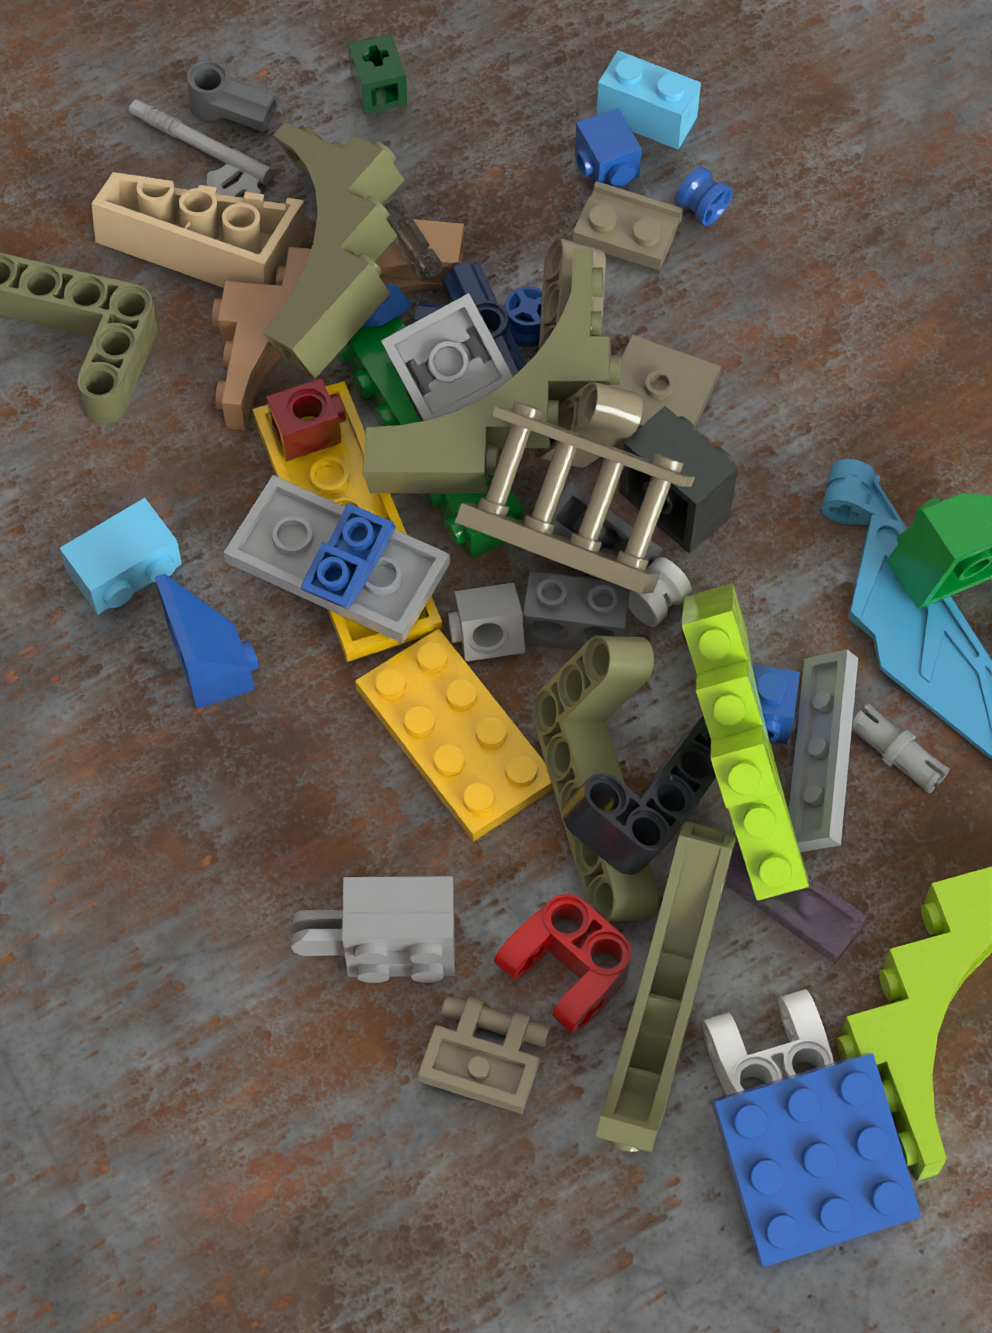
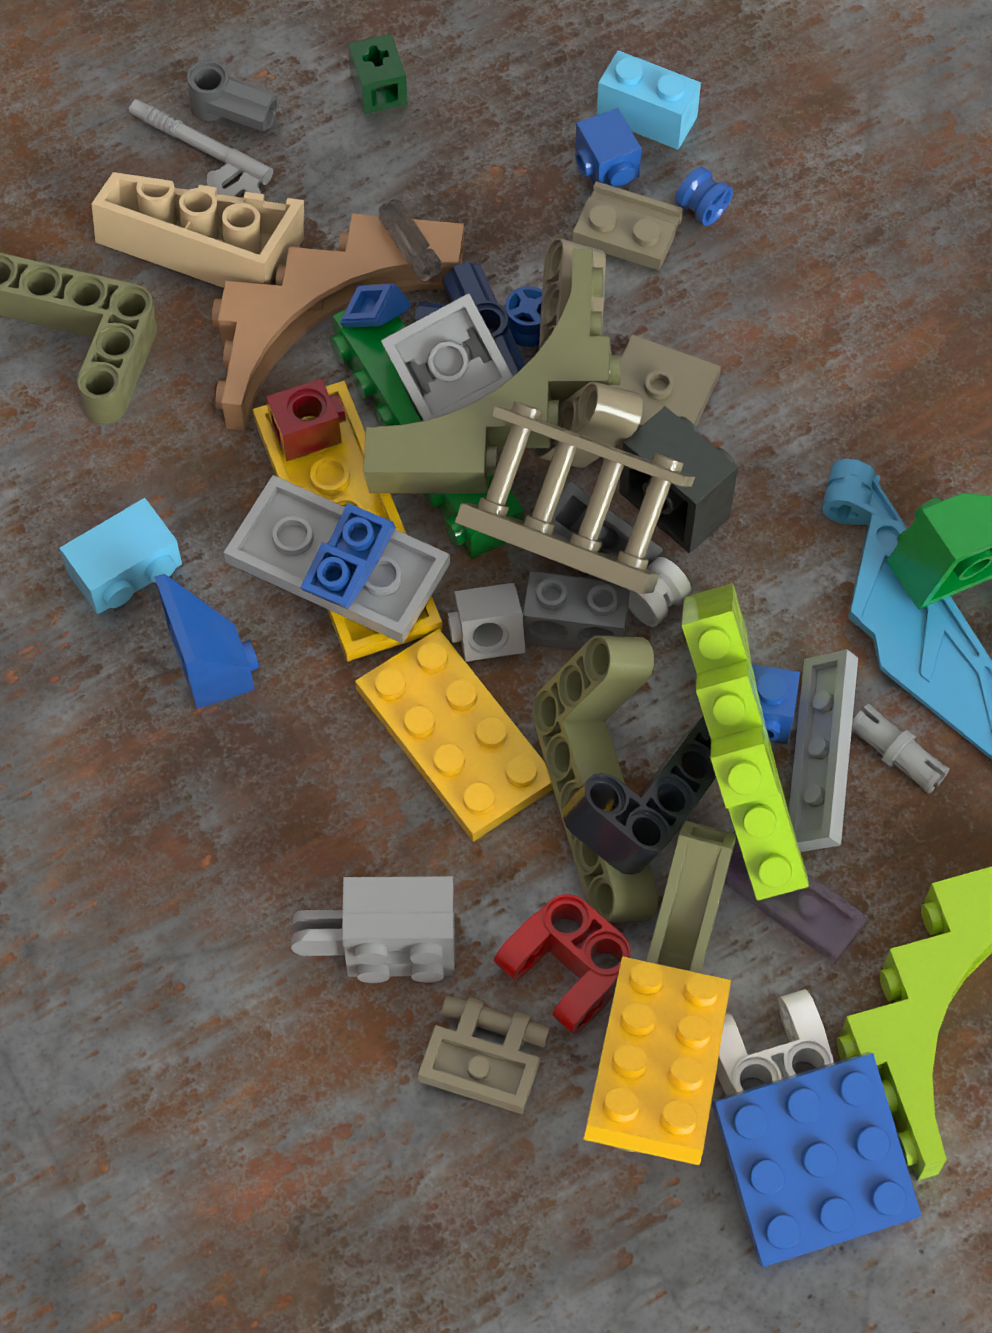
(351, 232): olive arch -> none
(659, 1061): none -> yellow plate

